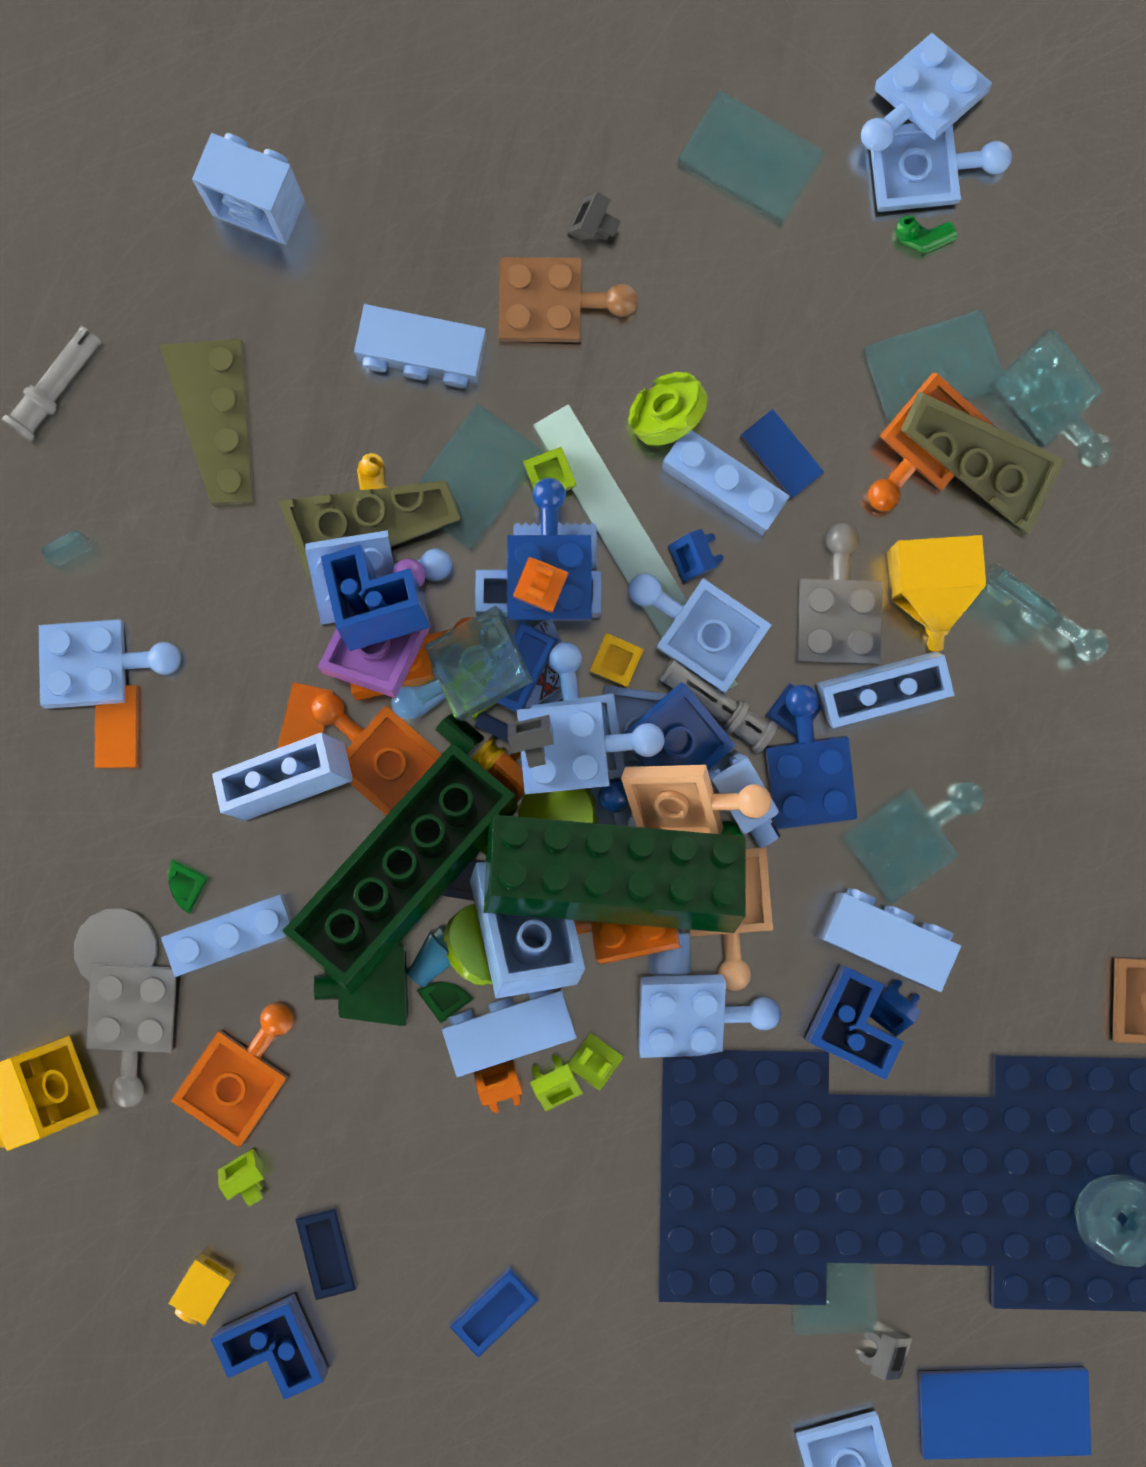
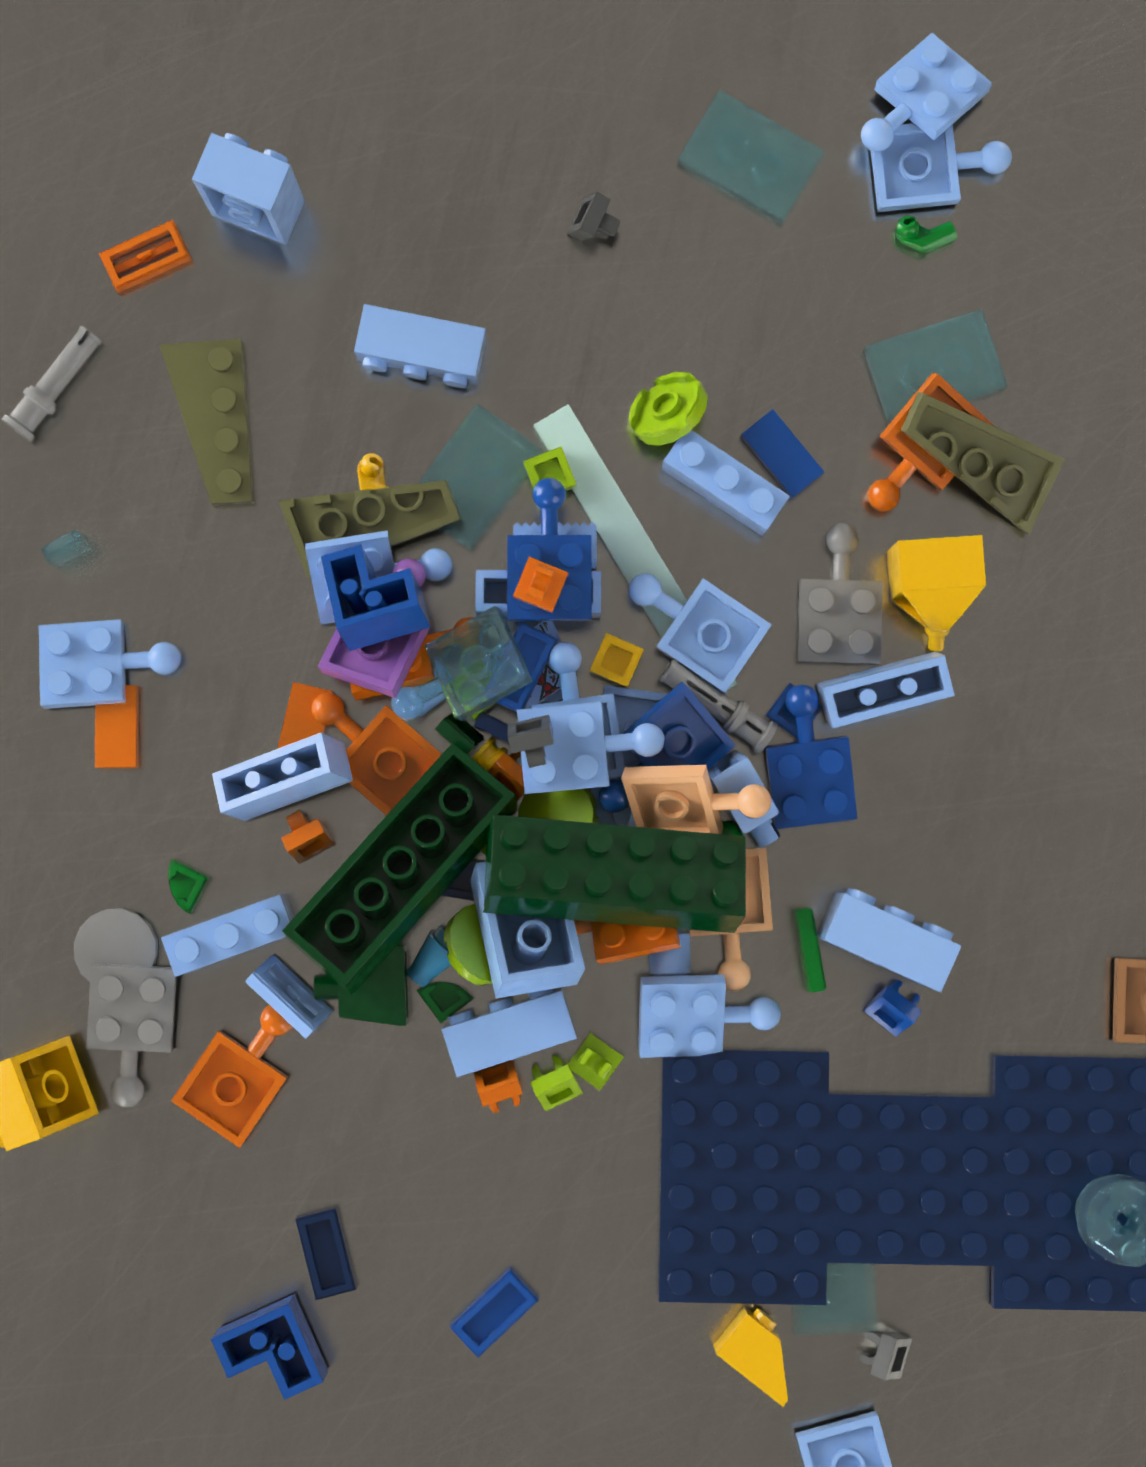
(151, 270): none -> orange tile
(201, 1290): yellow brick -> none
(242, 1177): lime tile -> none
(288, 996): none -> light blue tile
(306, 837): none -> orange tile
(545, 298): medium nougat plate -> none
(694, 555): blue tile -> none
(755, 1352): none -> yellow slope
(809, 949): none -> green tile
(843, 1026): blue brick -> none
(905, 843): clear light blue plate -> none
(1005, 1413): blue tile -> none
(1039, 612): clear light blue plate -> none
(1048, 392): clear light blue plate -> none

